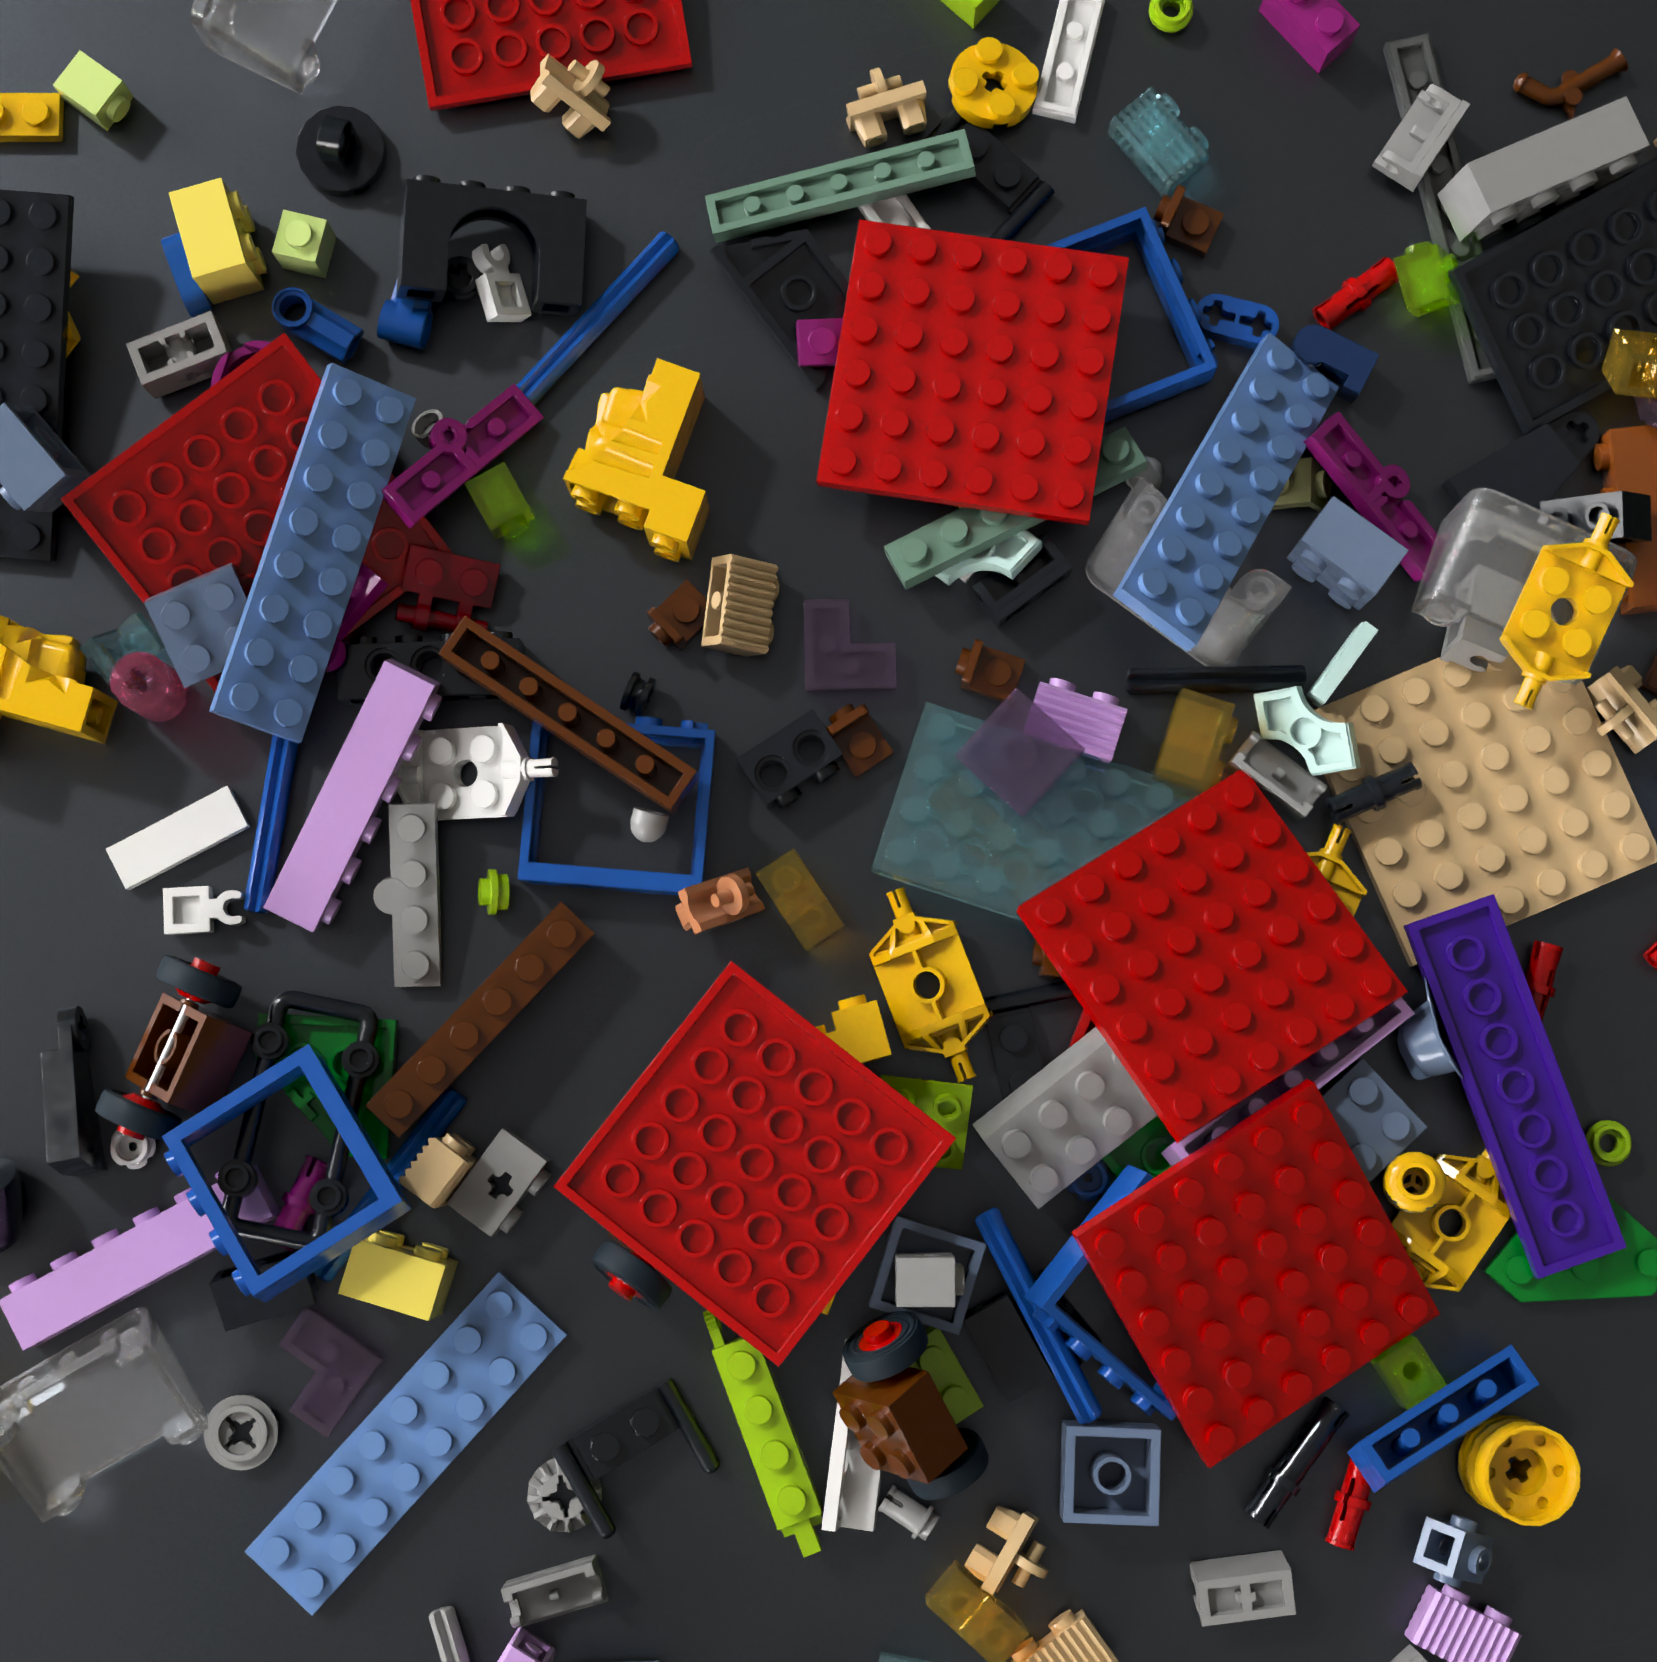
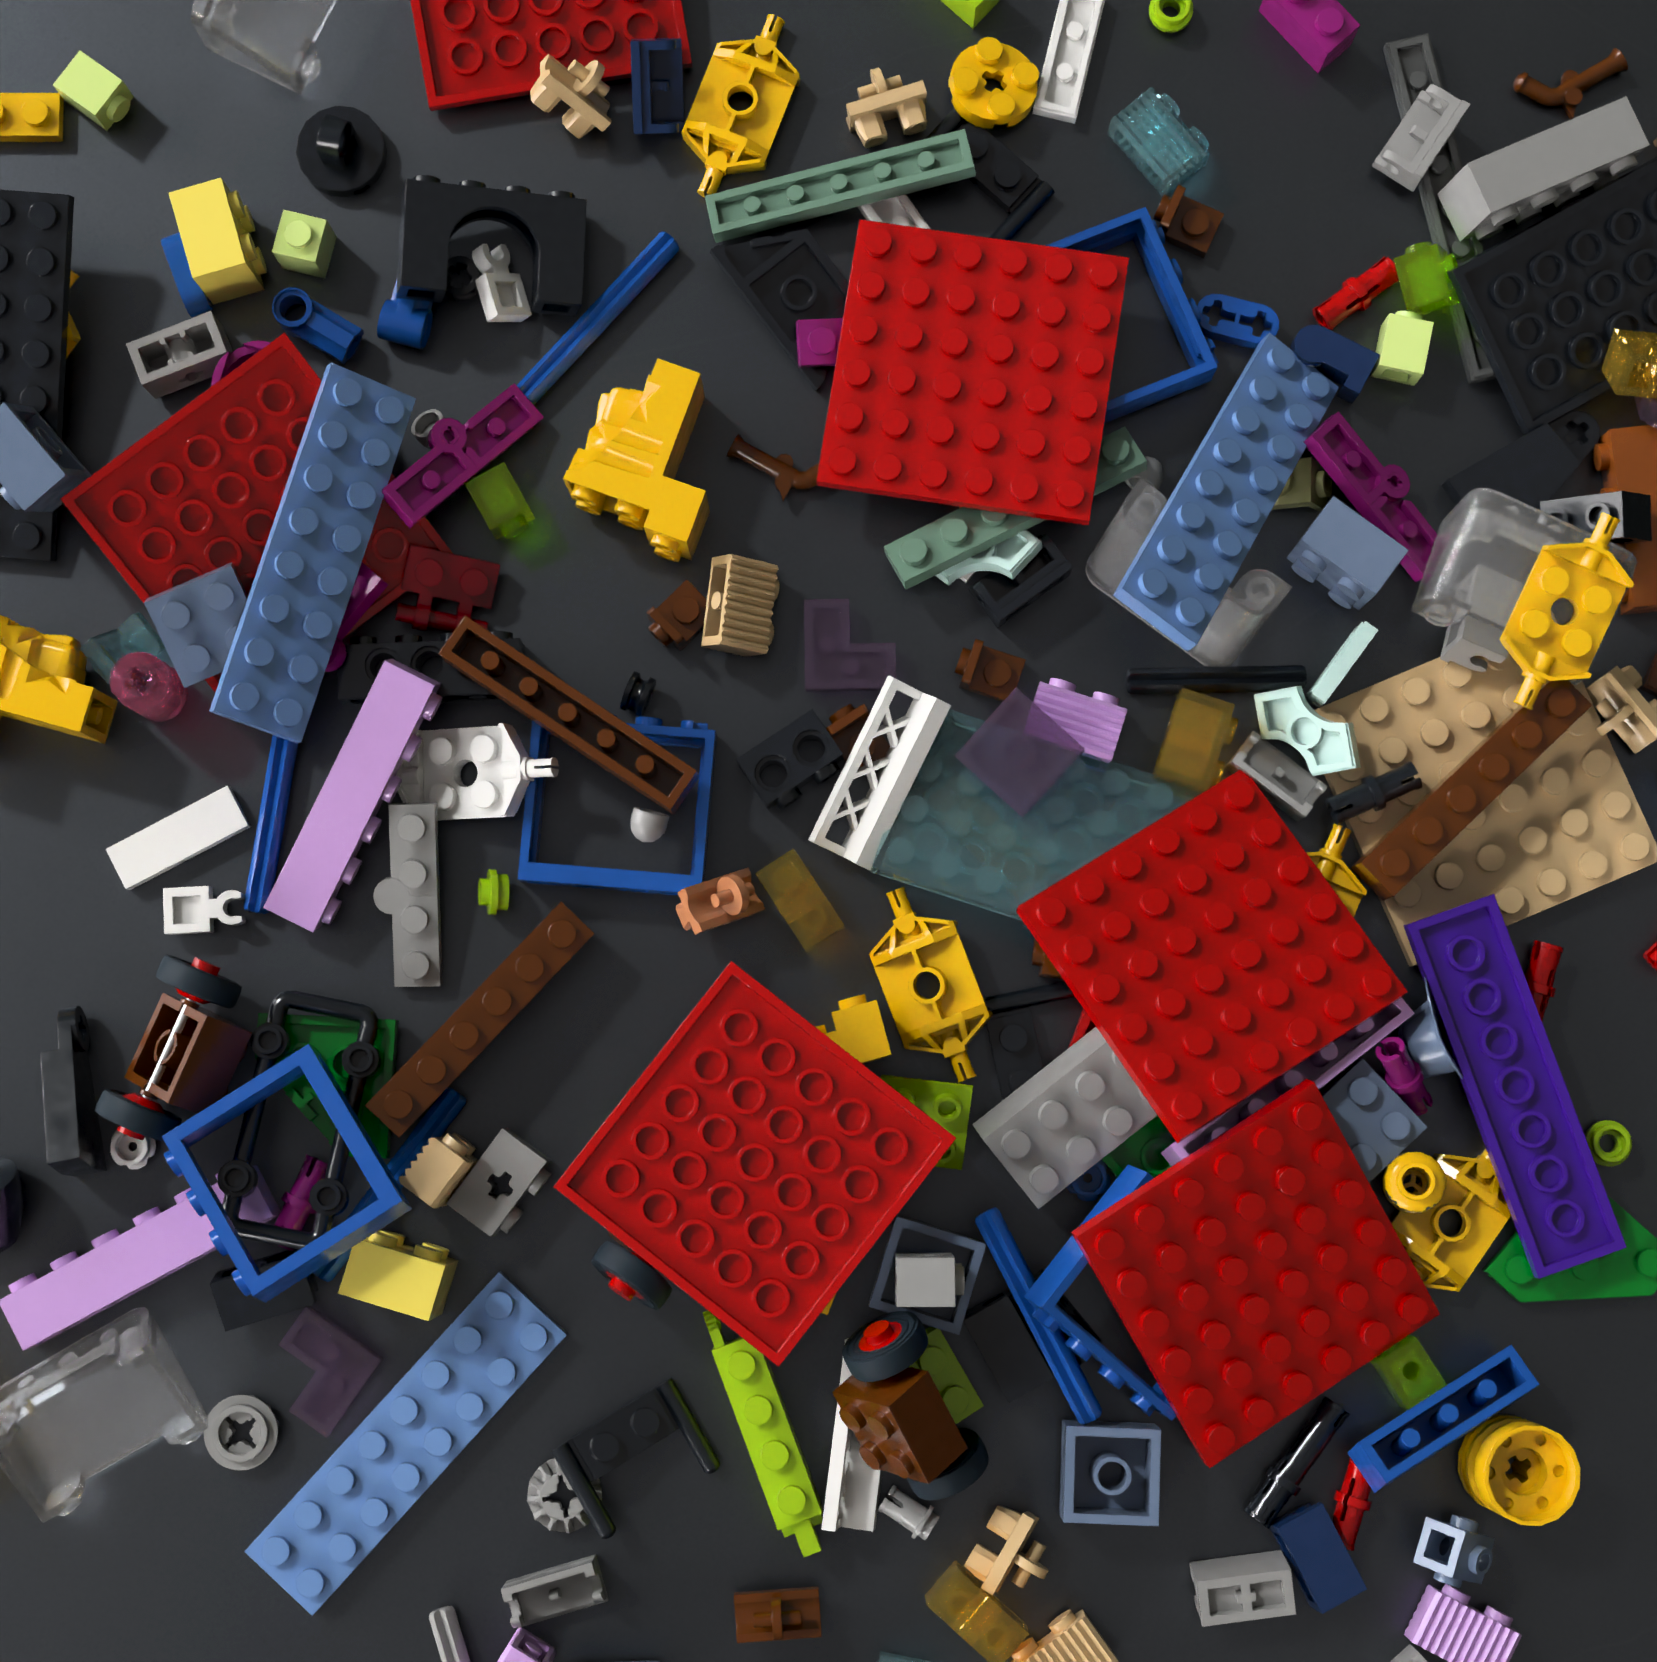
(657, 85): none -> dark blue hinge
(734, 139): none -> yellow plate
(777, 1614): none -> reddish brown hips
(779, 468): none -> reddish brown piece
(893, 779): none -> white fence
(1317, 1556): none -> dark blue hinge
(1402, 347): none -> yellowish green brick
(1404, 1075): none -> magenta pin
(1469, 788): none -> reddish brown brick

